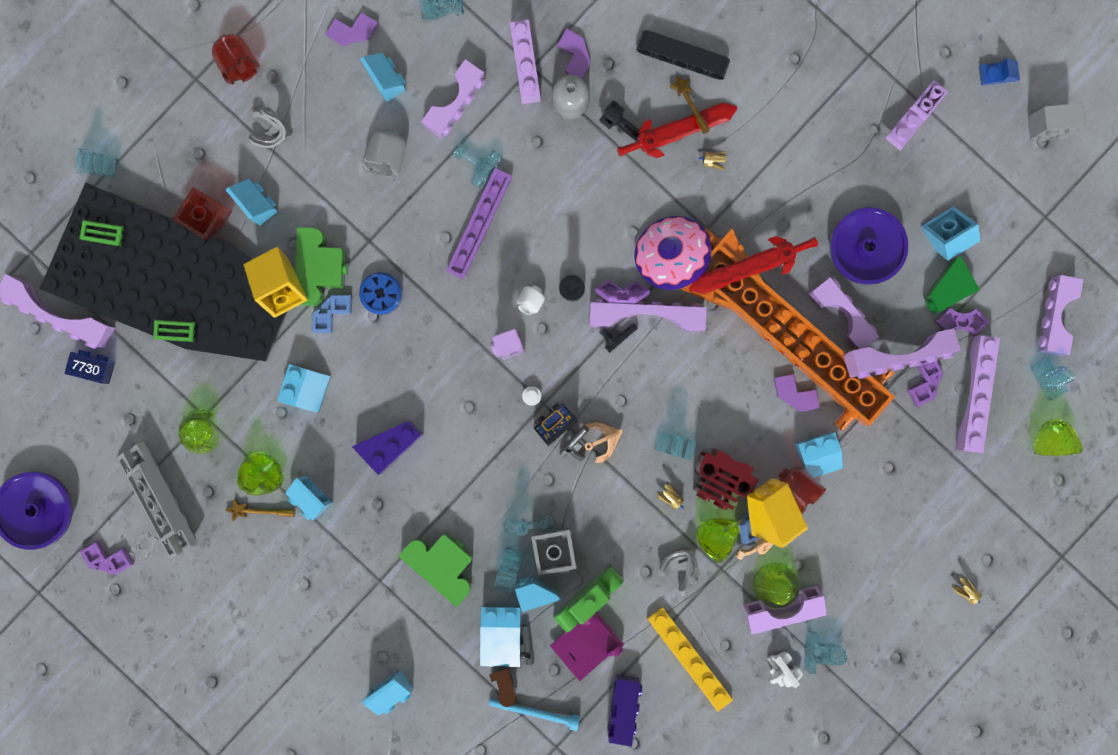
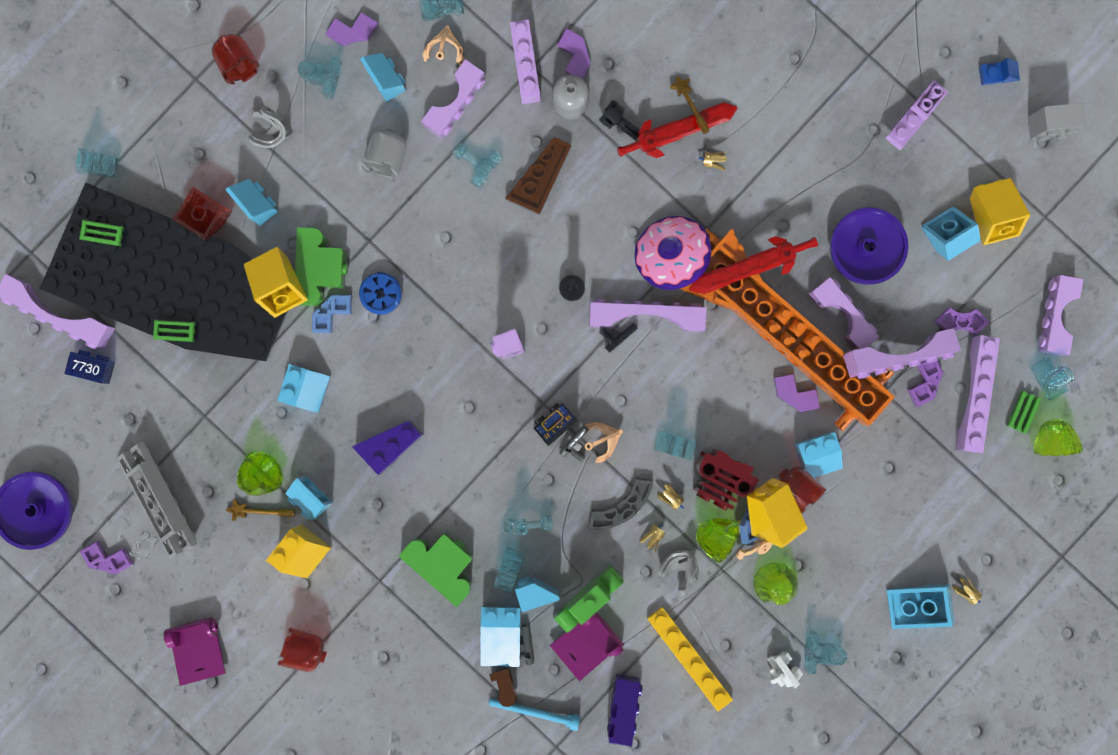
(194, 648): none -> magenta door
(196, 431): clear neon green hair -> none
(298, 552): none -> yellow slope
(302, 651): none -> clear red cylinder
(318, 71): none -> clear light blue tile
(388, 693): medium azure slope -> none
(443, 36): none -> light nougat helmet
(479, 223): medium lavender plate -> none
(530, 300): white head -> none
(531, 395): white plate -> none
(536, 184): none -> reddish brown wing
(553, 551): light grey brick -> none
(613, 293): medium lavender tile -> none
(624, 509): none -> dark grey tile
(657, 535): none -> pearl gold piece
(683, 55): black beam -> none
(806, 606): lavender arch -> none
(921, 606): none -> medium azure slope
(951, 286): green slope -> none
(998, 211): none -> yellow slope
(1036, 400): none -> bright green tile

